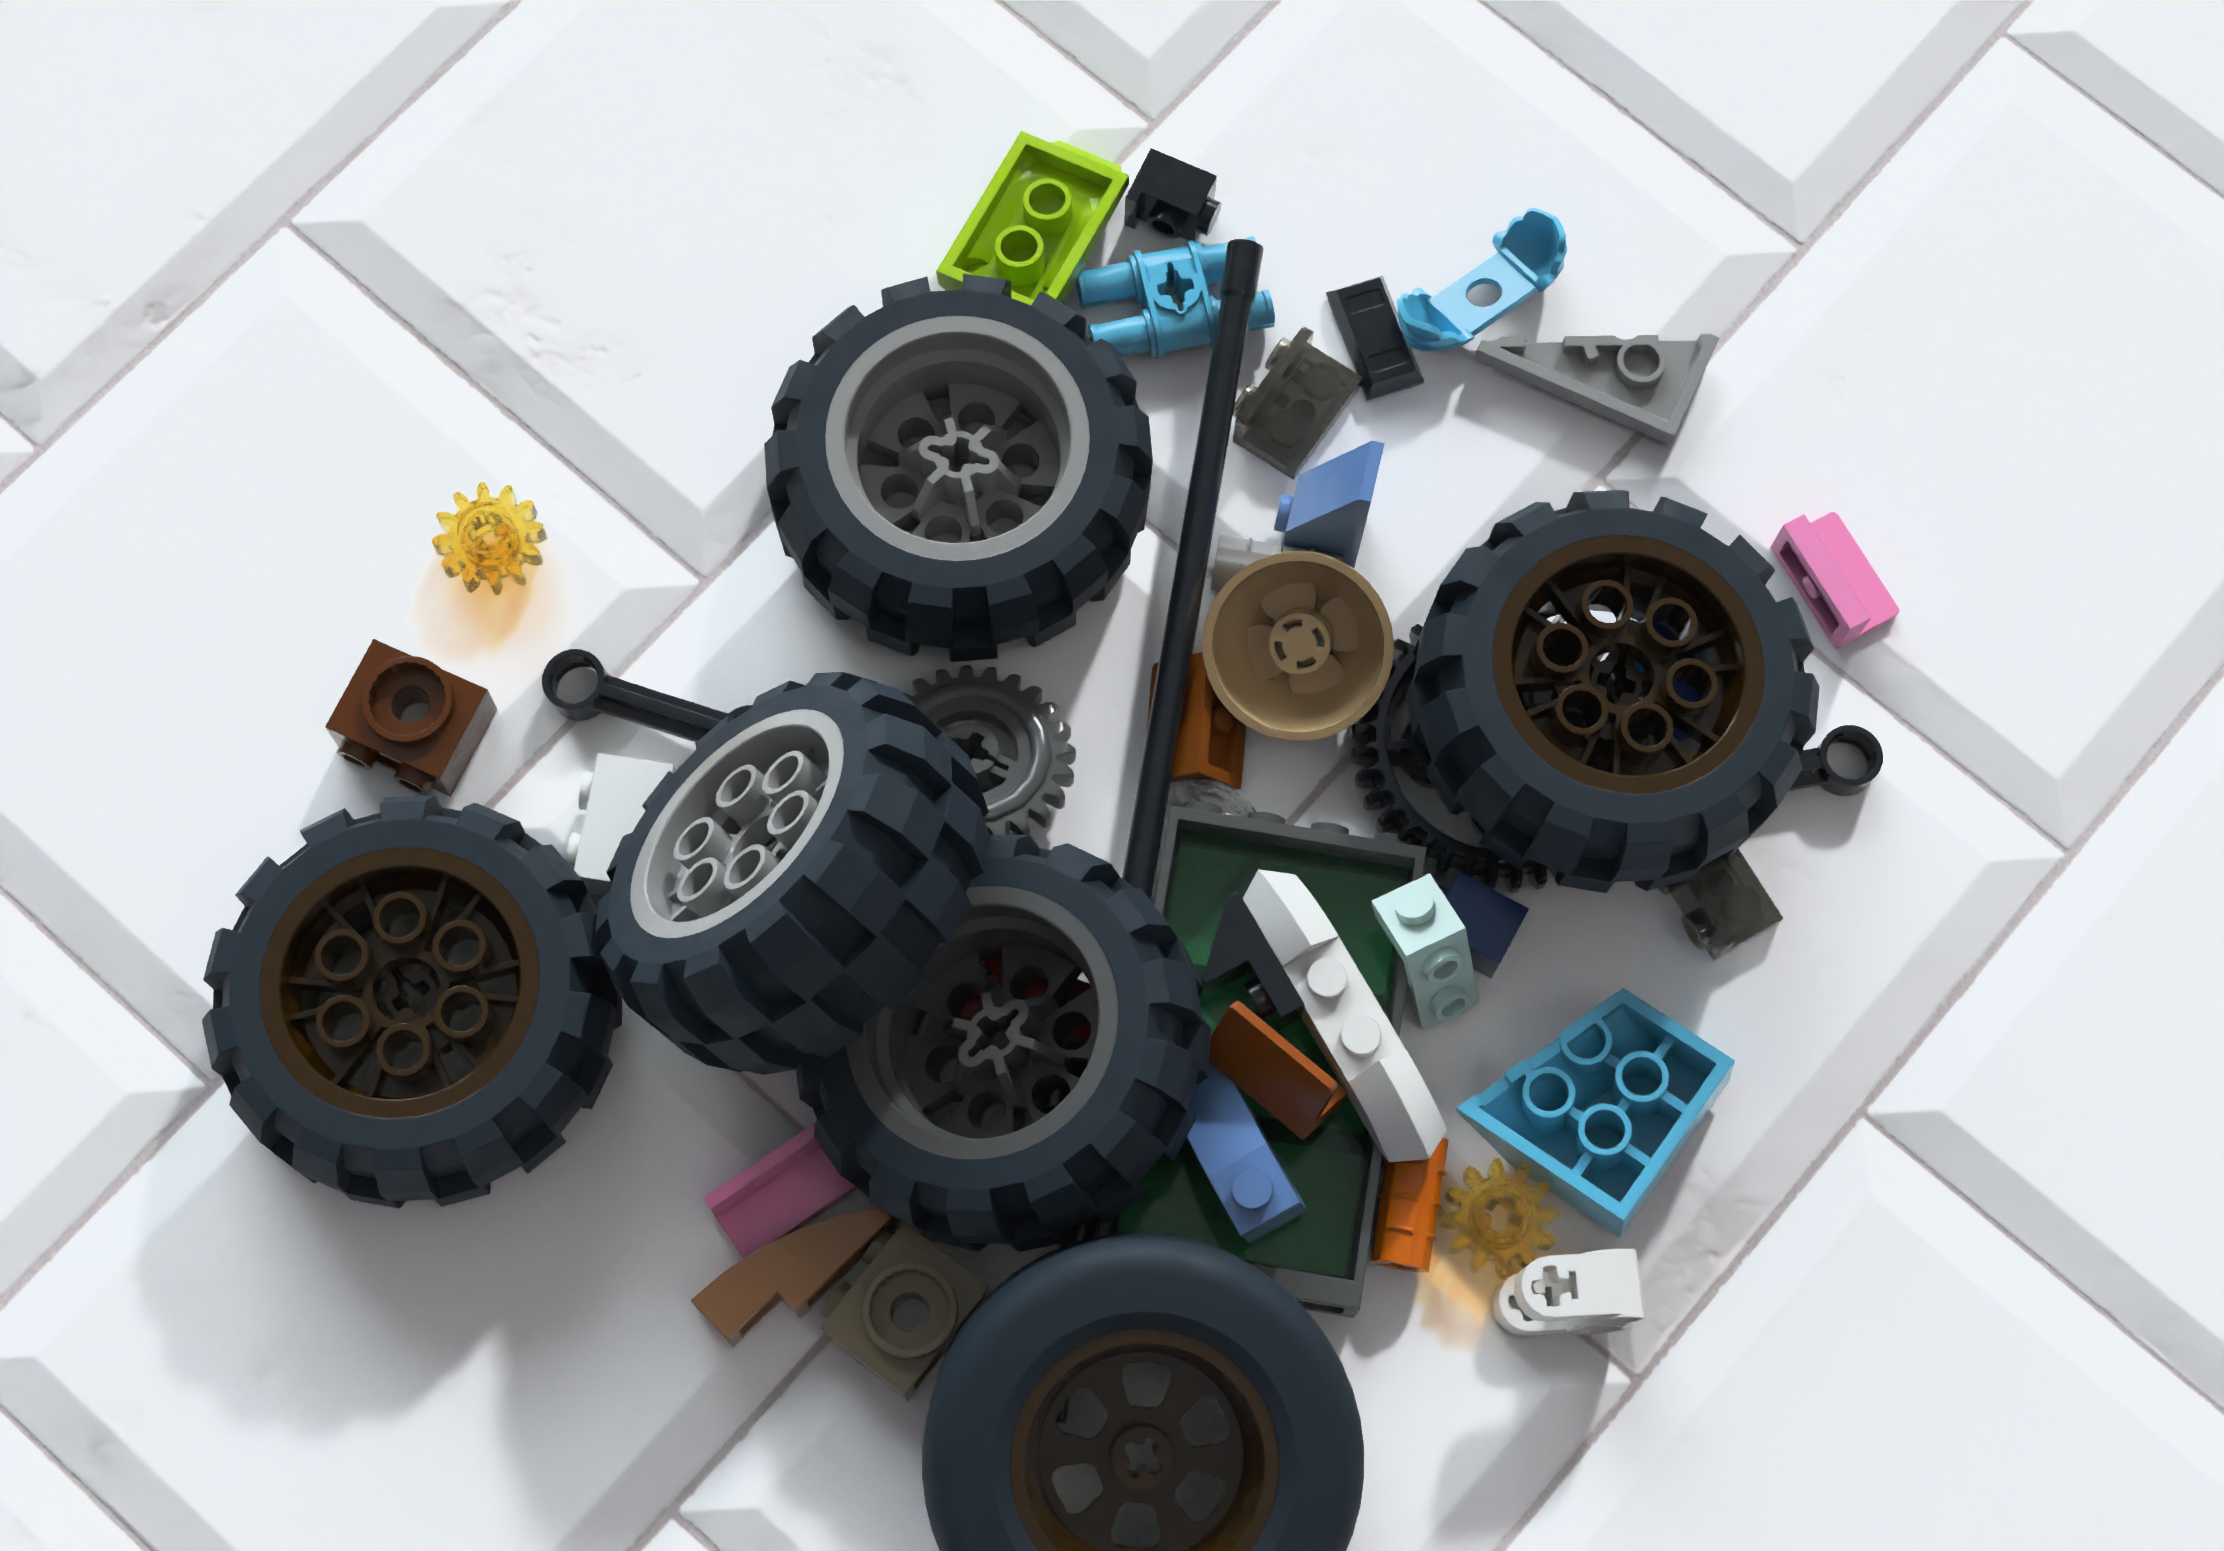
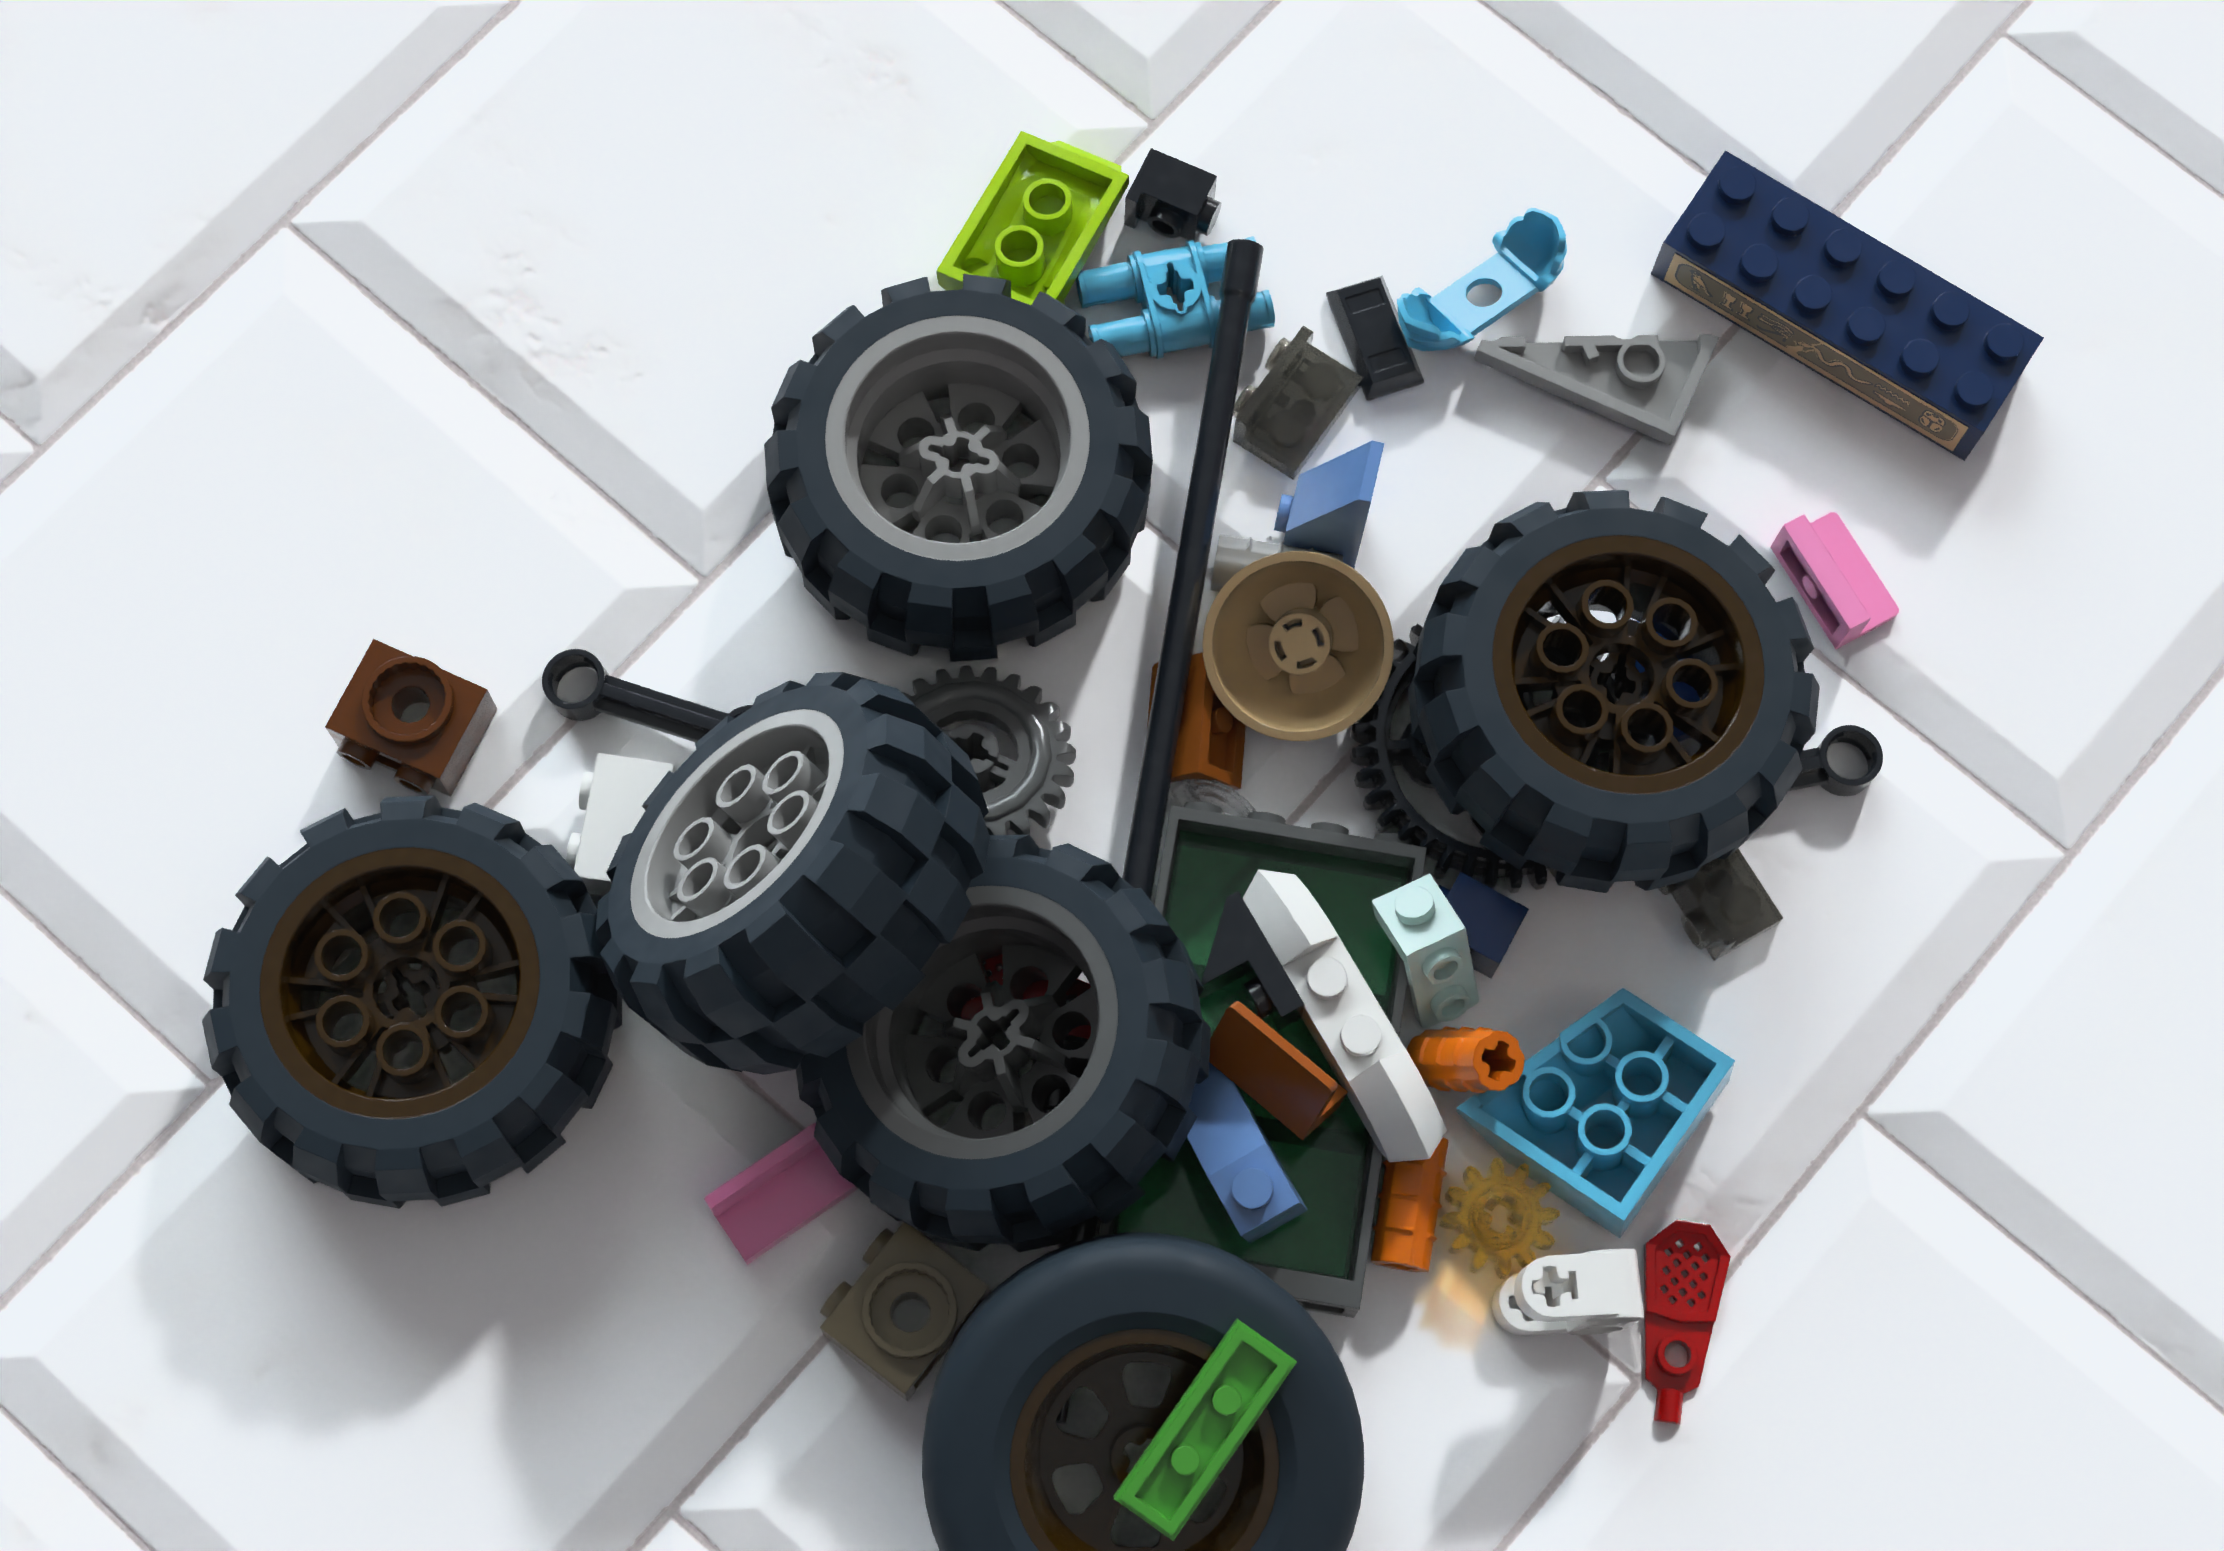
(469, 553): clear yellow gear -> none
(789, 1270): medium nougat slope -> none
(1204, 1429): none -> bright green tile
(1467, 1059): none -> orange axle
(1678, 1321): none -> red piece
(1845, 305): none -> dark blue brick

